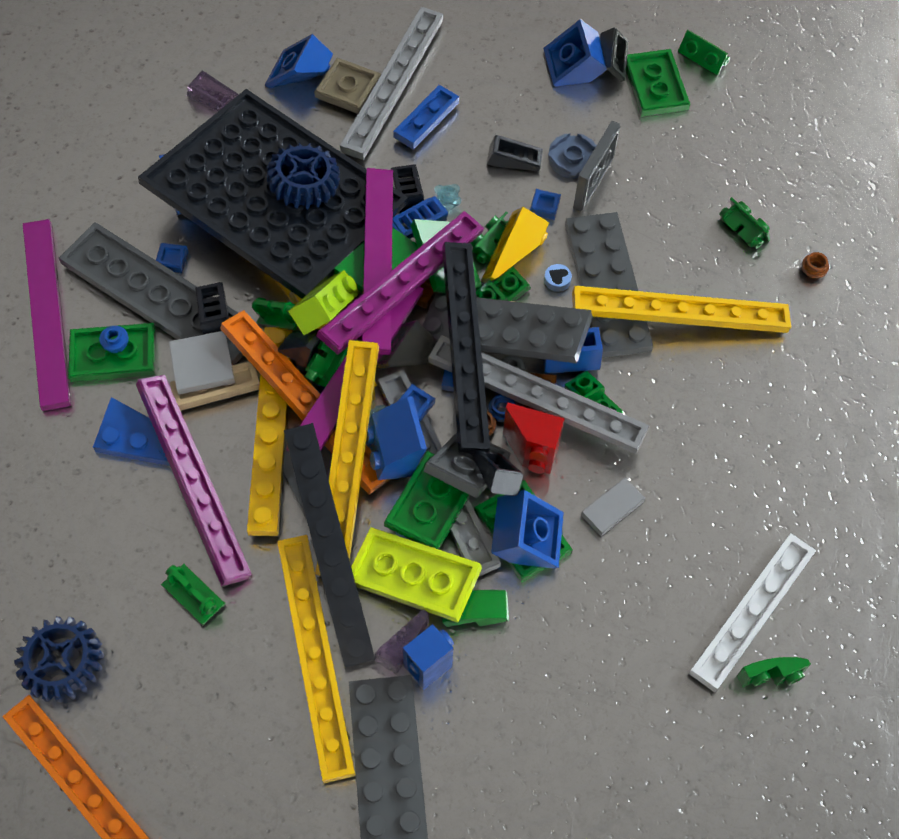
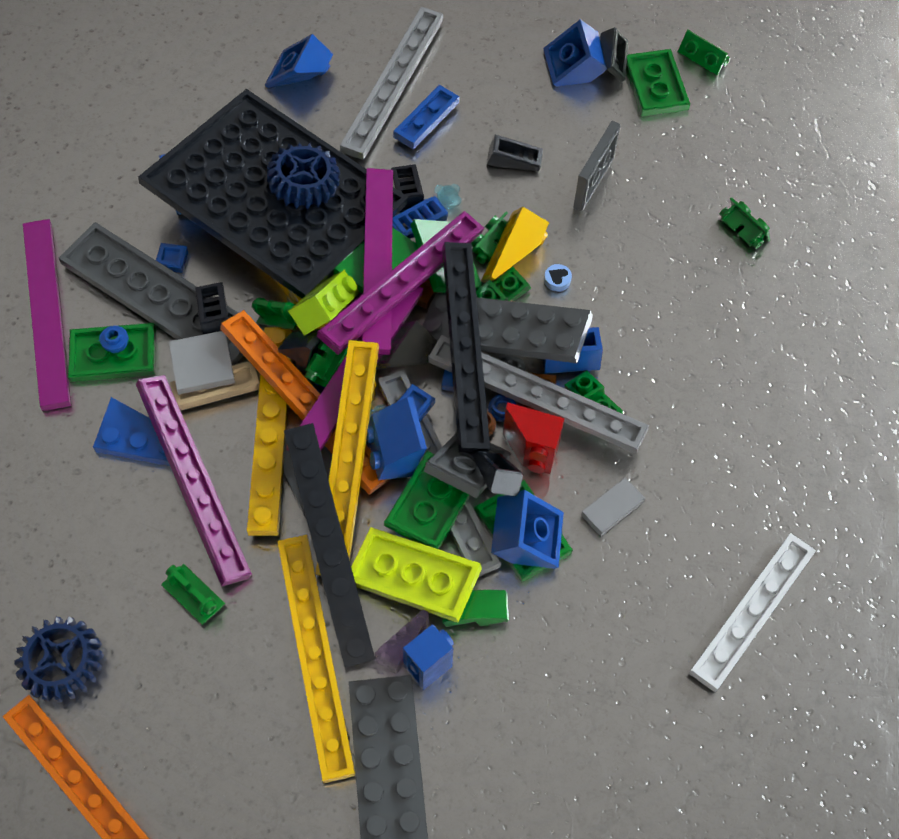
(212, 85): clear purple slope -> none
(347, 85): dark tan plate -> none
(545, 204): blue tile -> none
(569, 154): sand blue tile -> none
(604, 263): dark grey plate -> none
(682, 309): yellow plate -> none
(779, 669): green slope -> none
(815, 259): dark orange plate -> none

